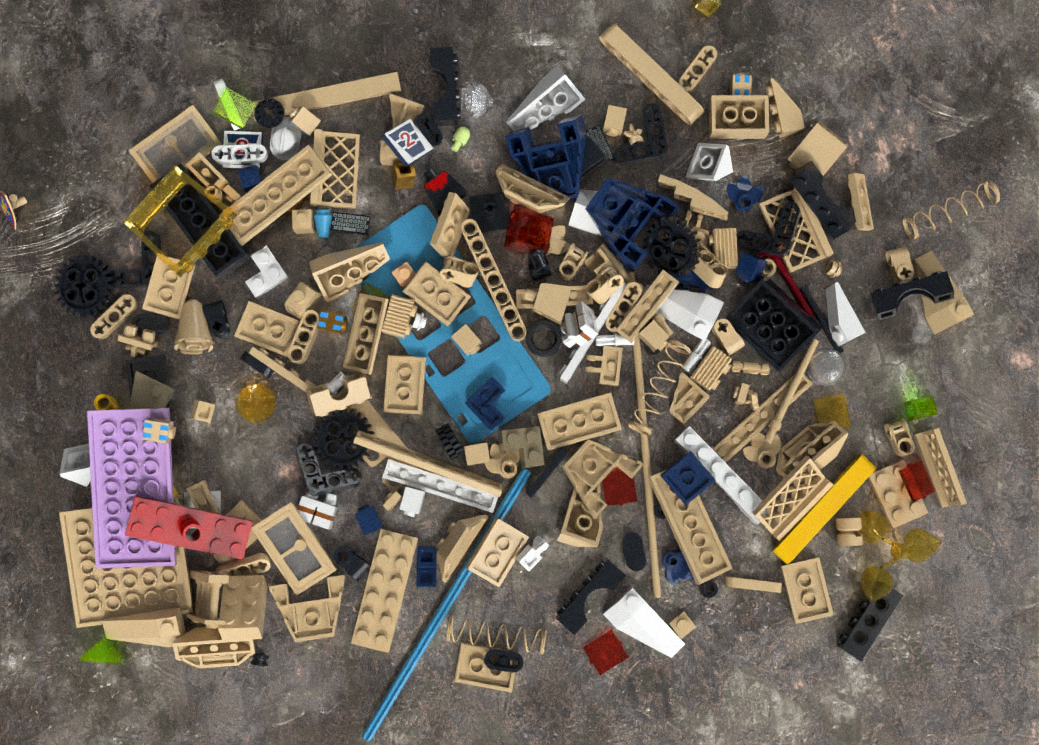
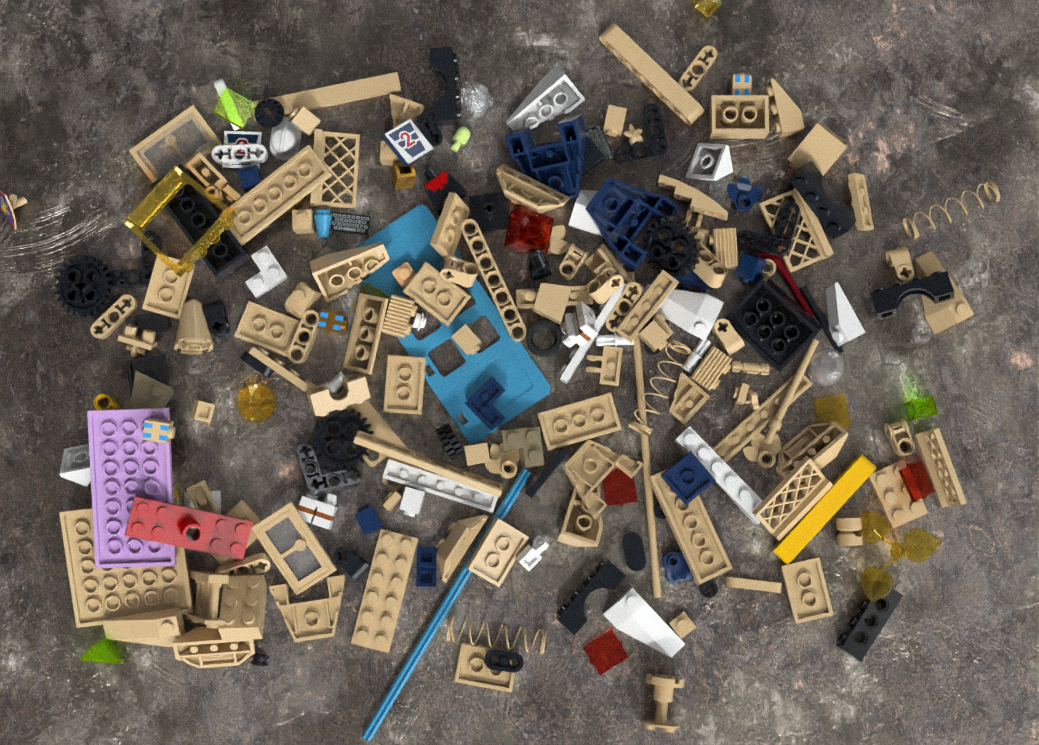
(662, 693): none -> tan piece
(833, 269): tan plate -> none

